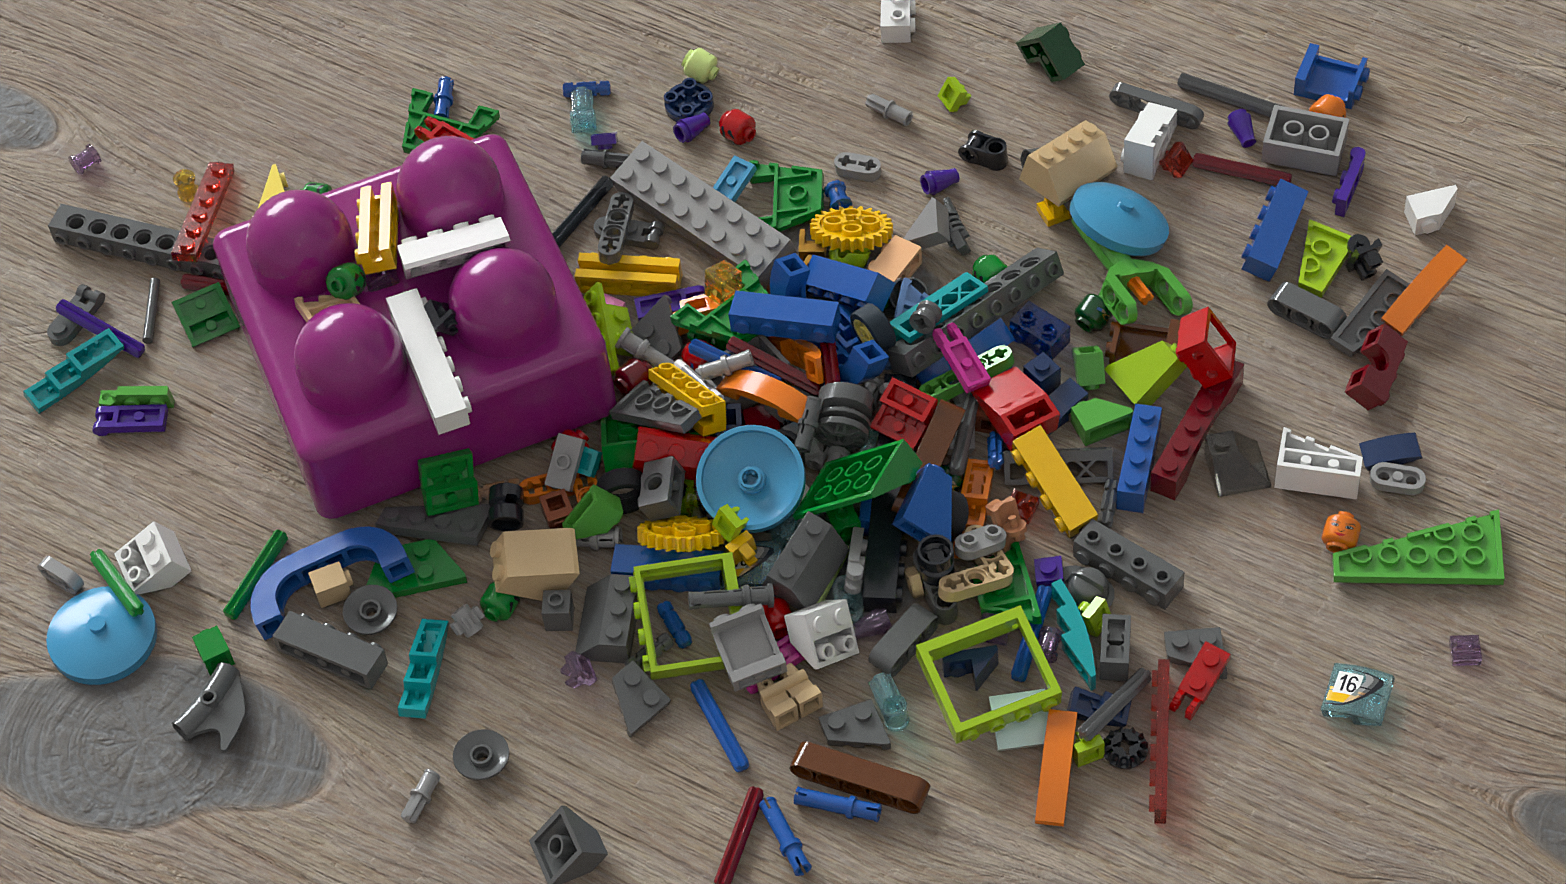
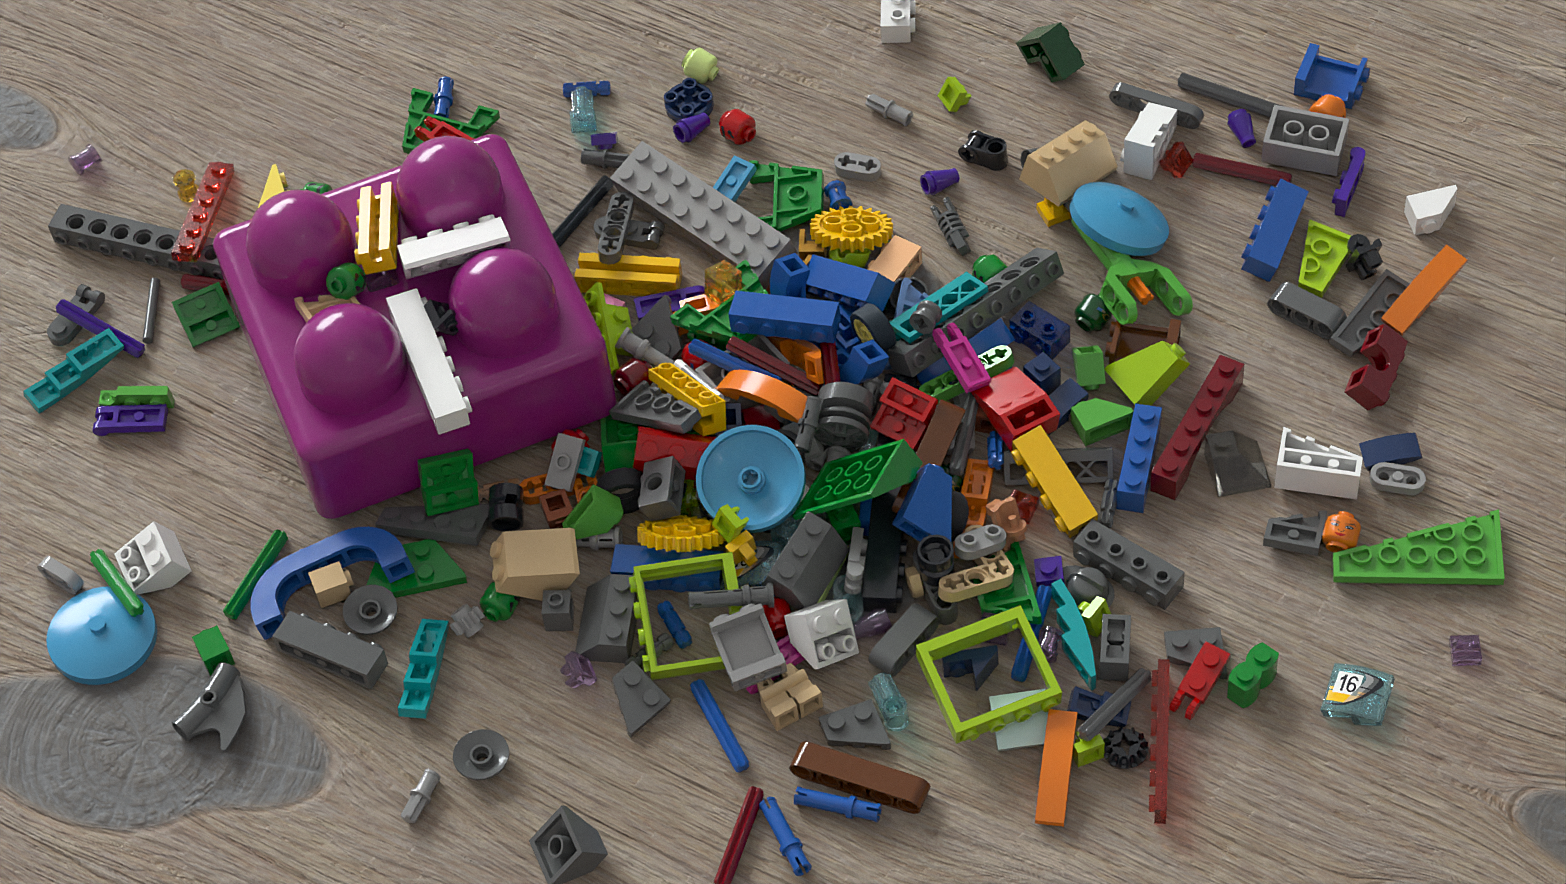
(726, 365): light grey pin -> none
(931, 226): light grey slope -> none
(1205, 363): red piece -> none
(1252, 675): none -> green brick
(1296, 533): none -> dark grey wing

